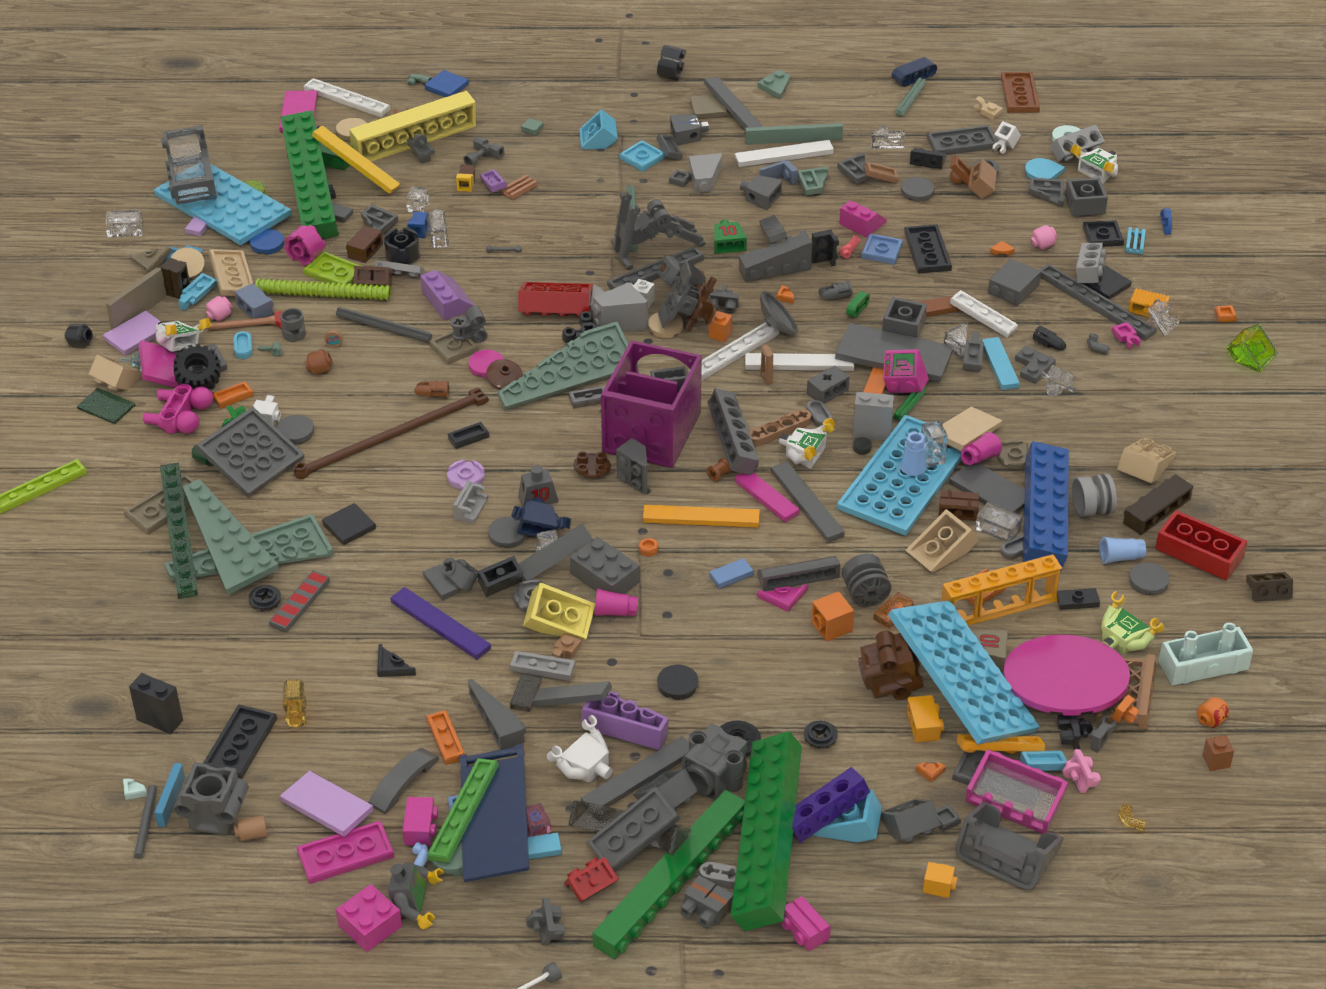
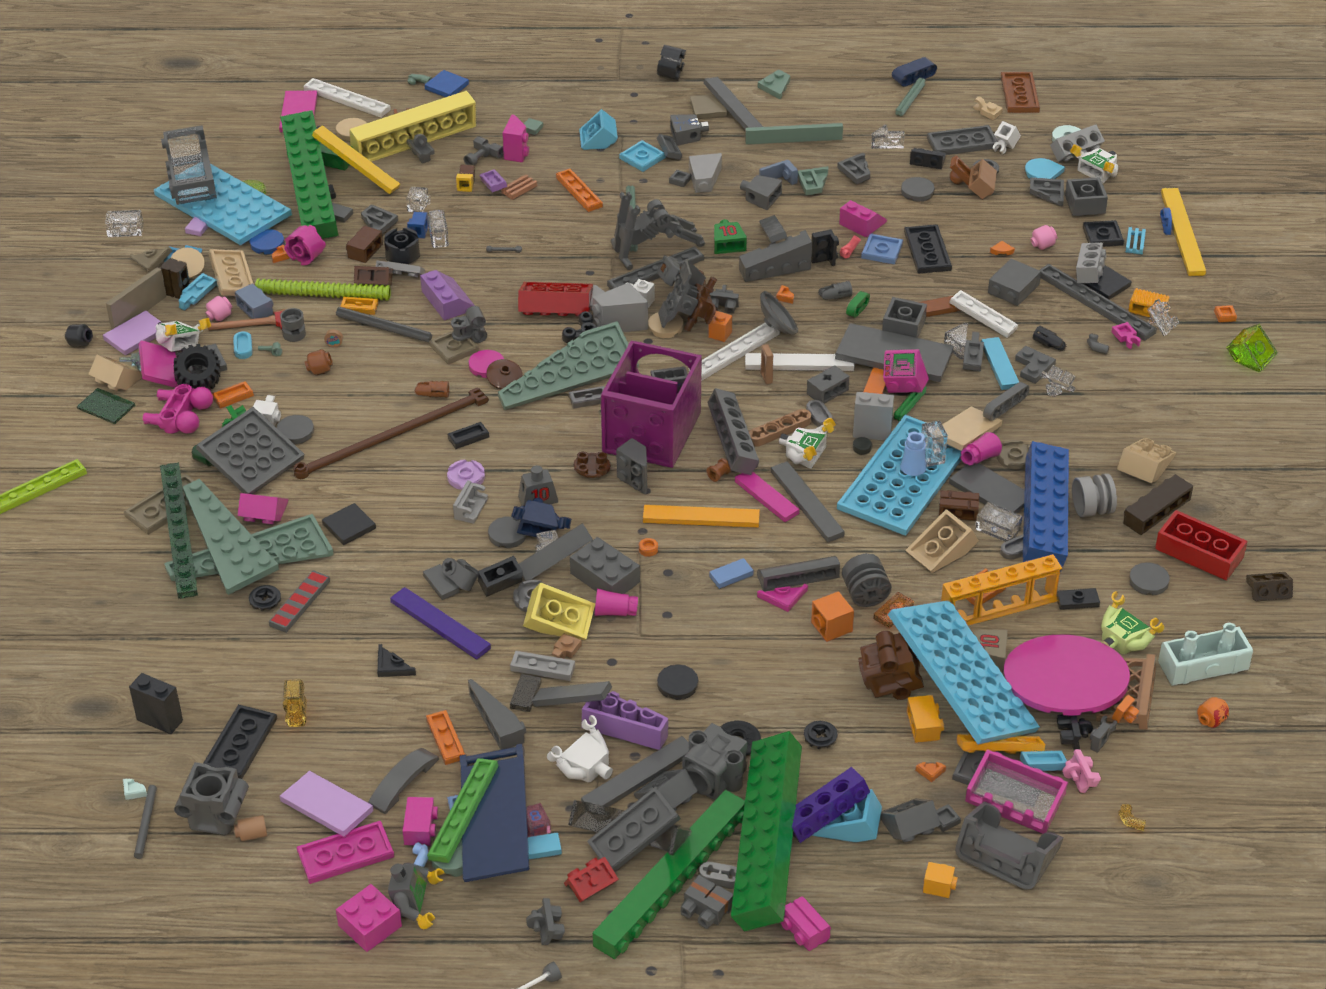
(169, 795): dark azure tile -> none
(261, 507): none -> dark pink slope
(280, 254): none -> orange tile
(331, 269): lime tile -> none
(361, 305): none -> light orange tile
(515, 140): none -> dark pink slope
(579, 190): none -> orange tile
(784, 153): white tile -> none
(881, 172): medium nougat tile -> none
(1006, 401): none -> dark grey beam
(1121, 549): light blue plant -> none
(1183, 232): none -> yellow tile
(1218, 752): dark orange brick -> none

